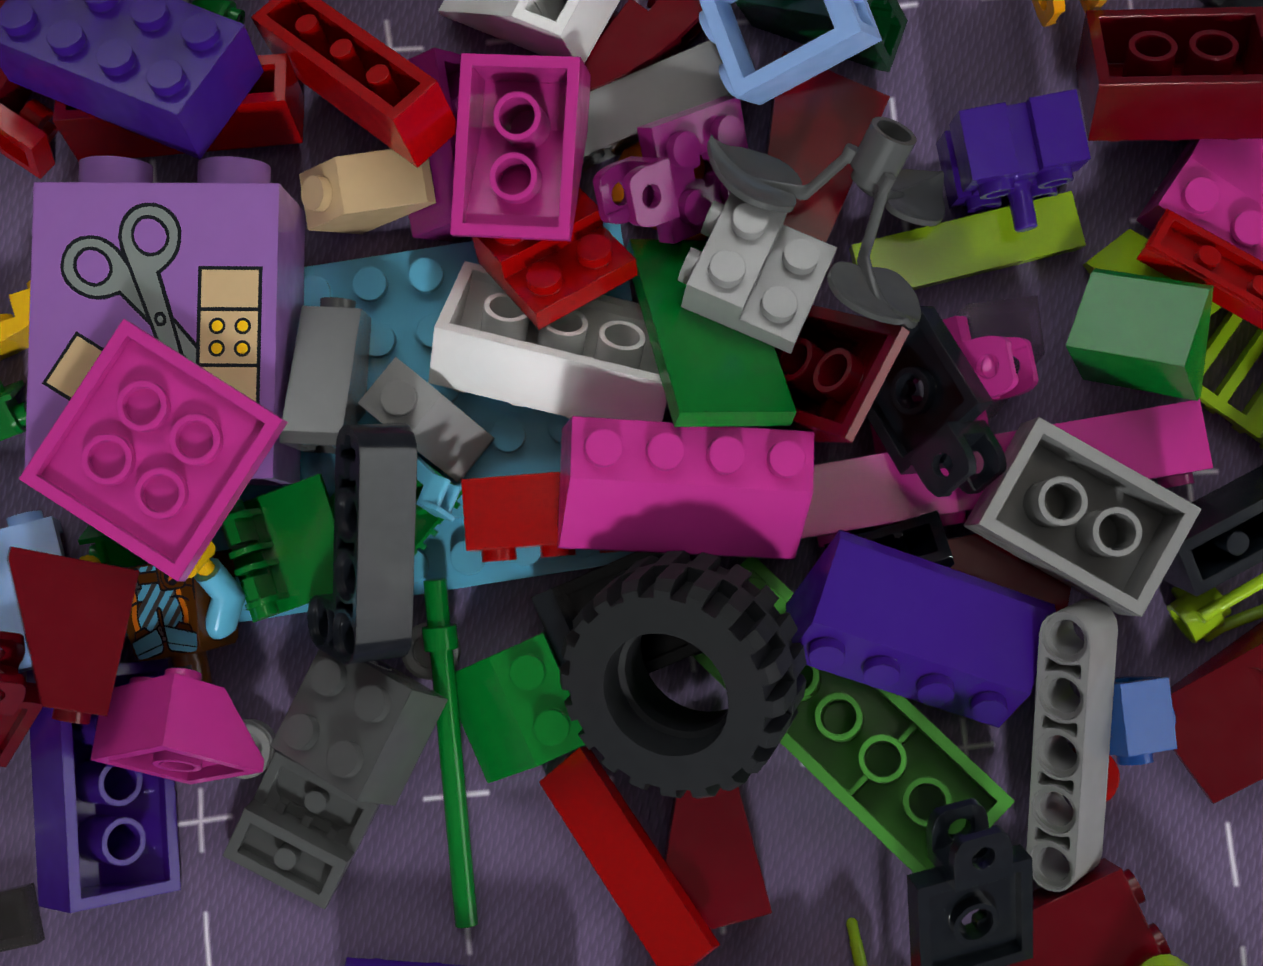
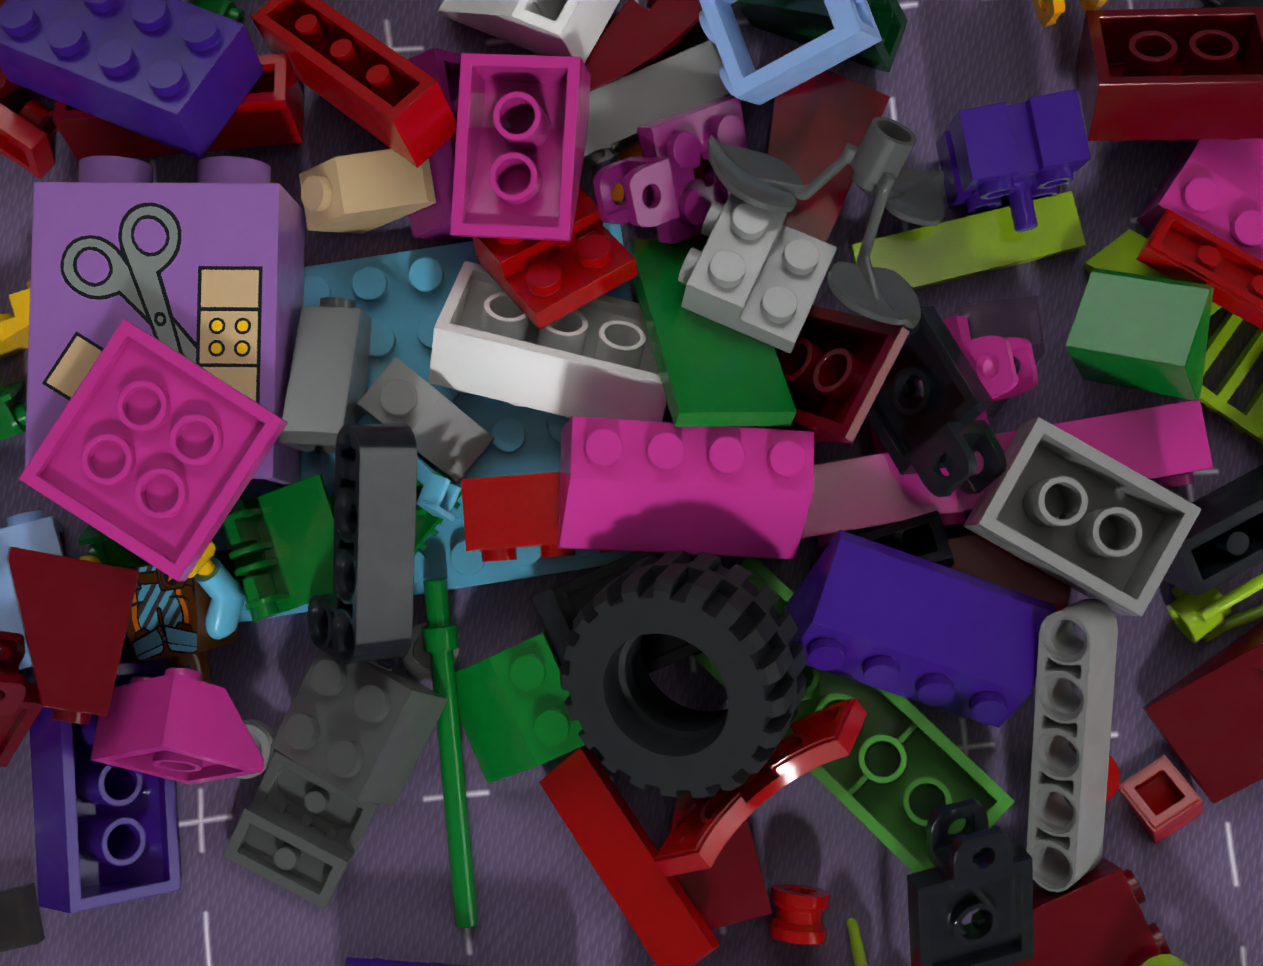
(705, 830): none -> red tile
(798, 914): none -> red wheel
(1141, 719): blue brick -> none
(1161, 799): none -> red slope

